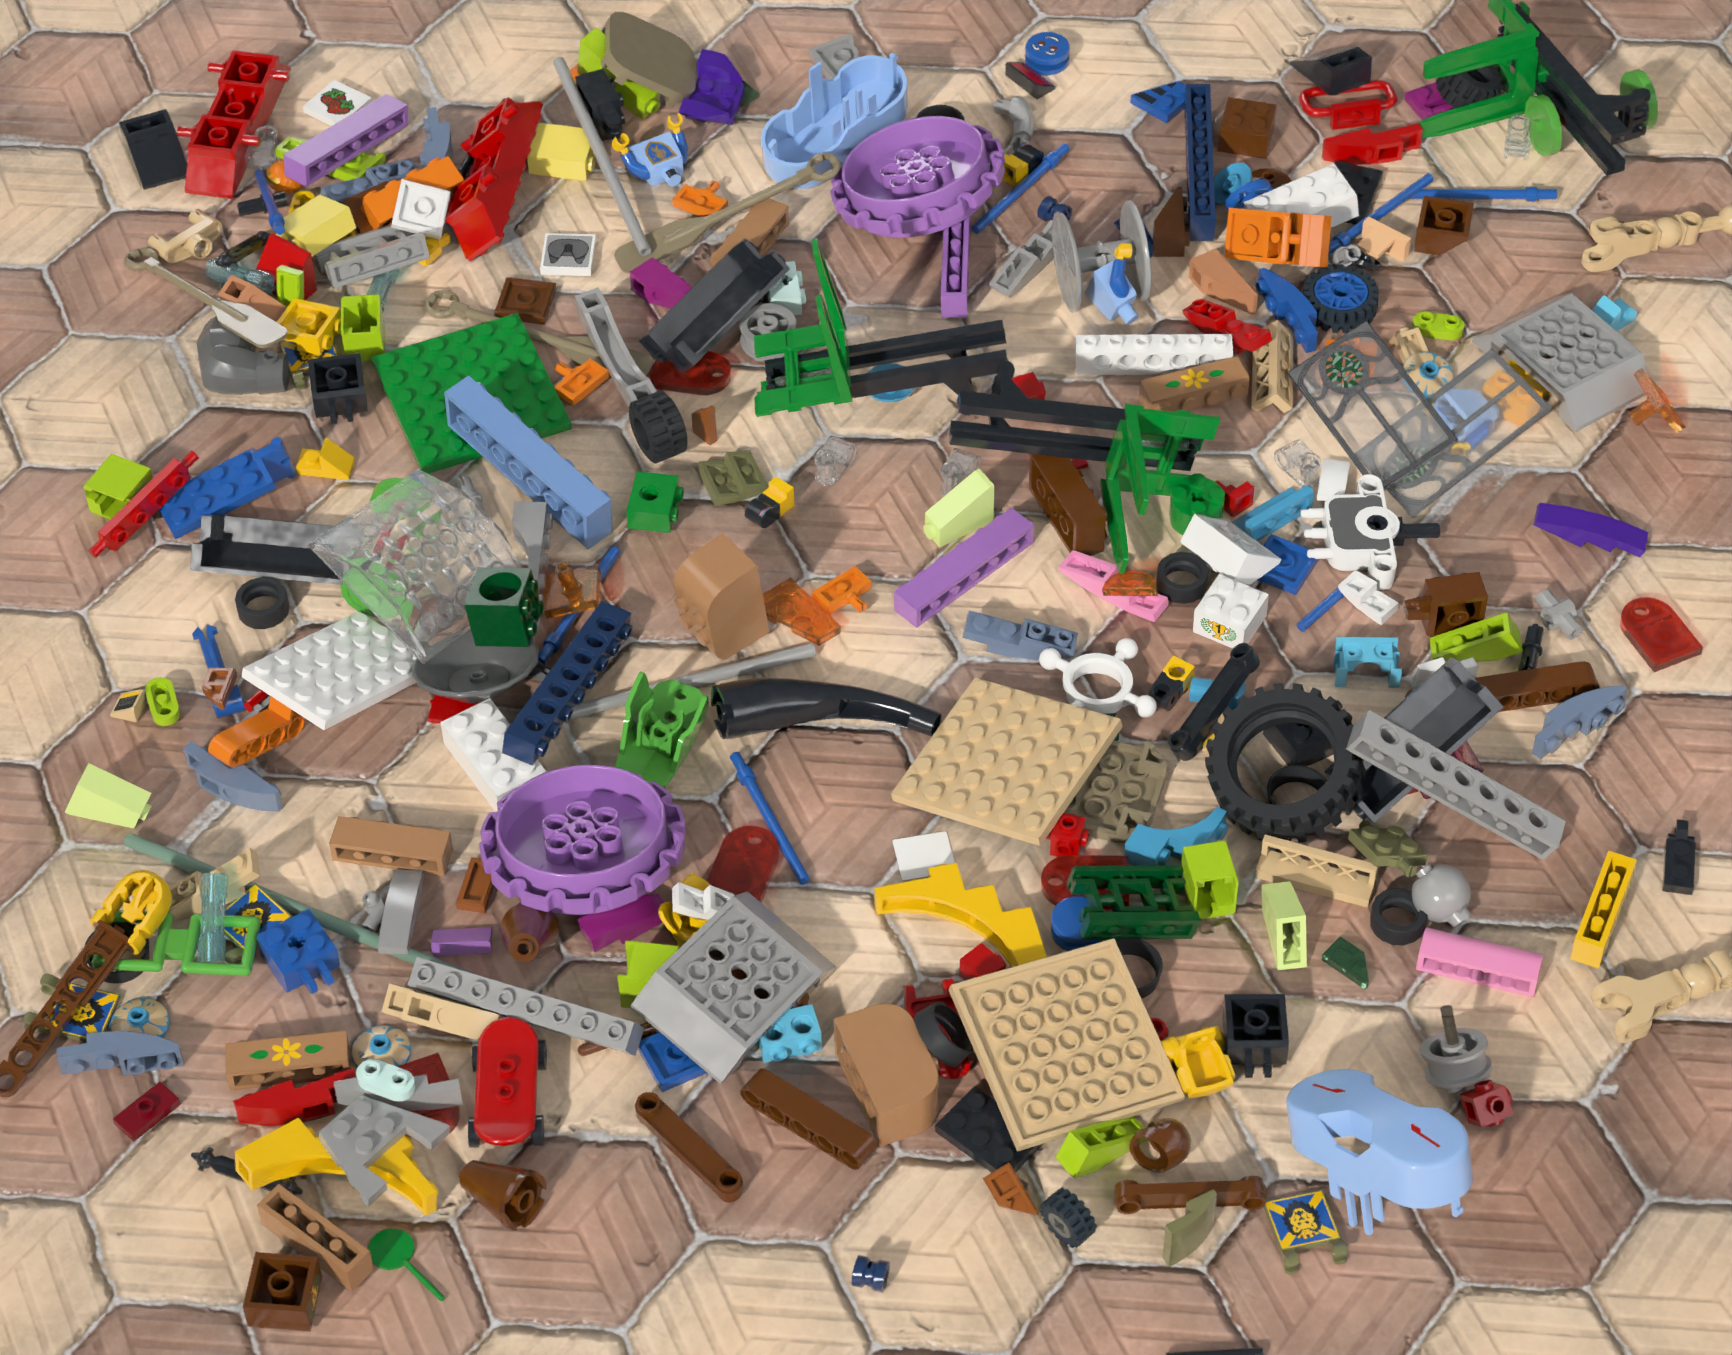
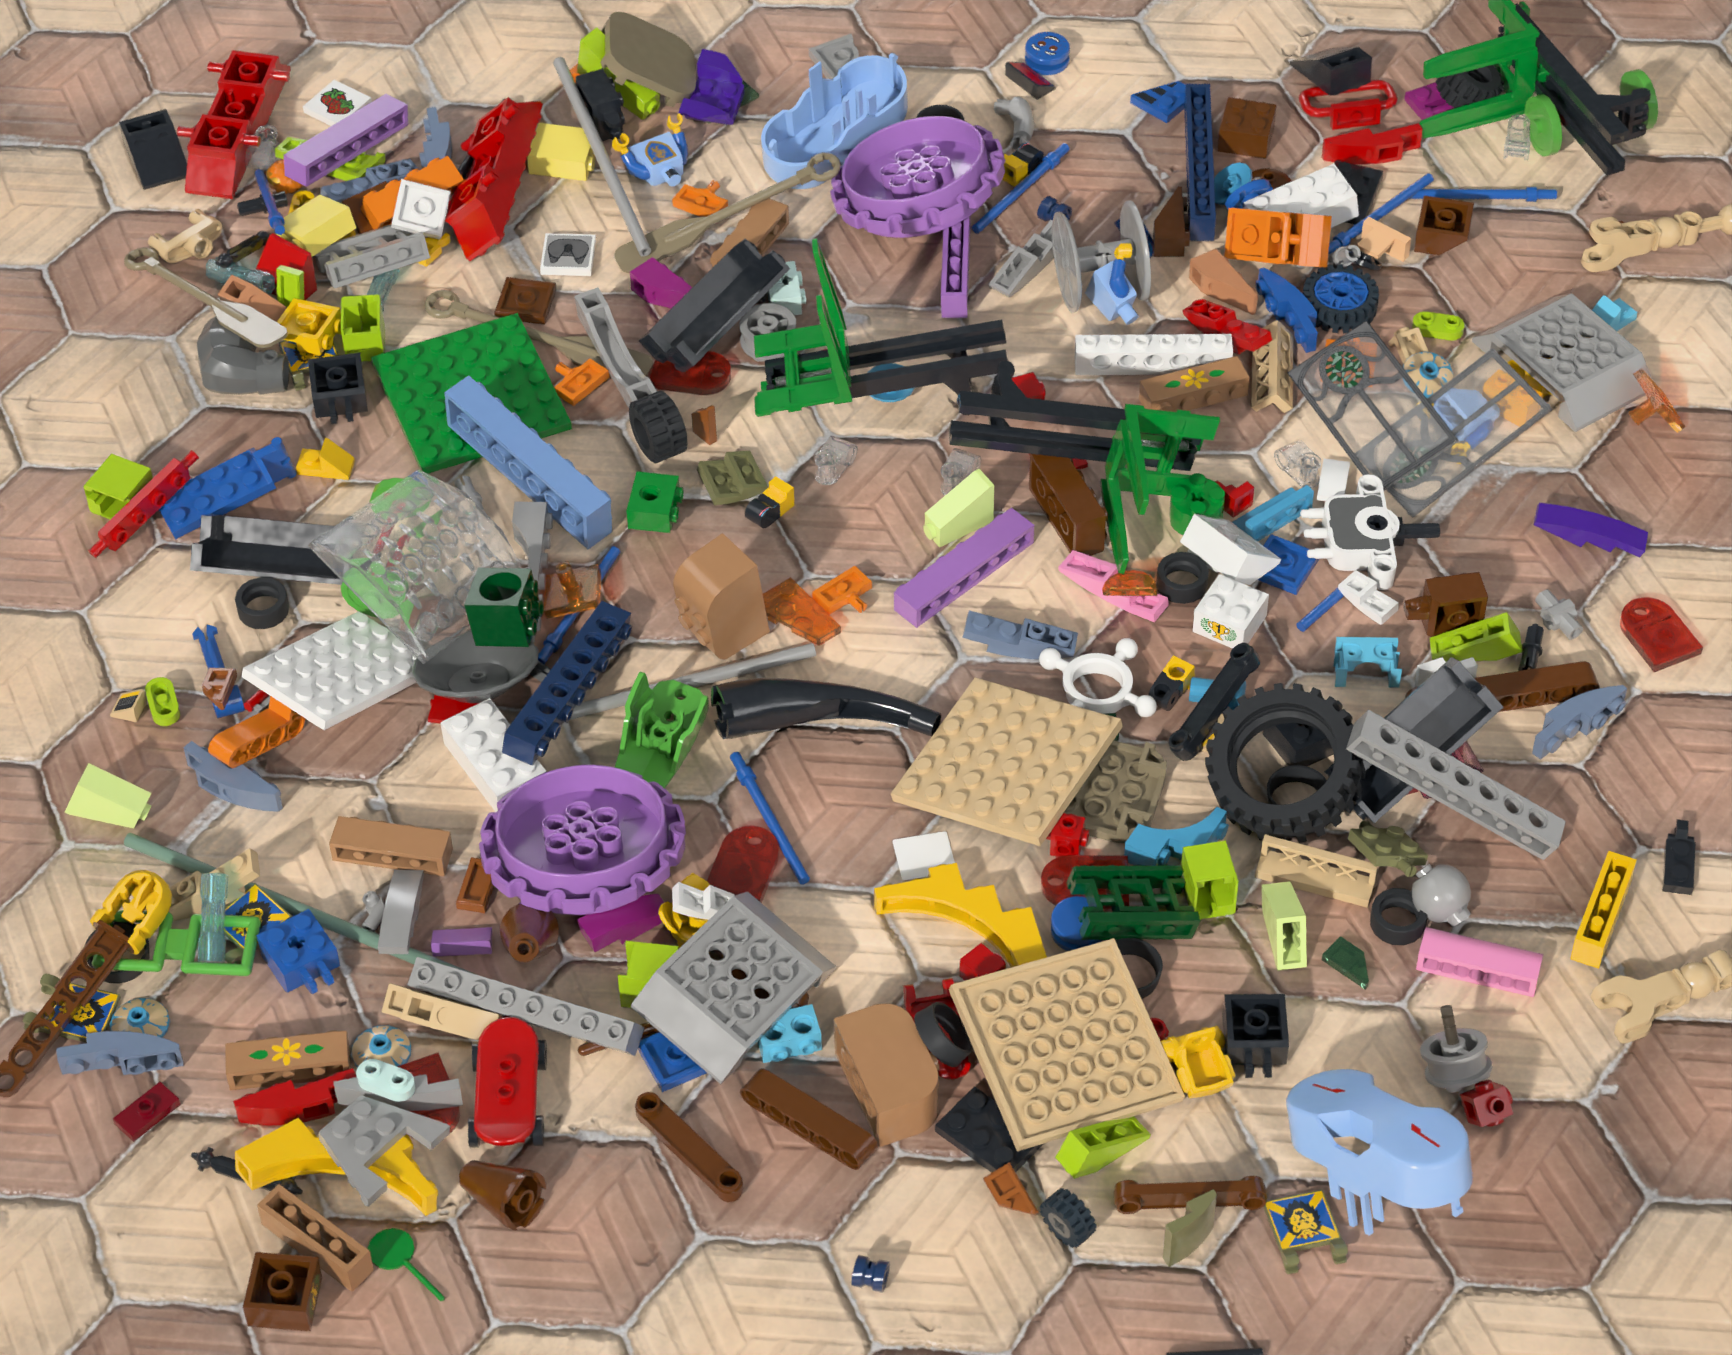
(1168, 1139): reddish brown helmet -> none

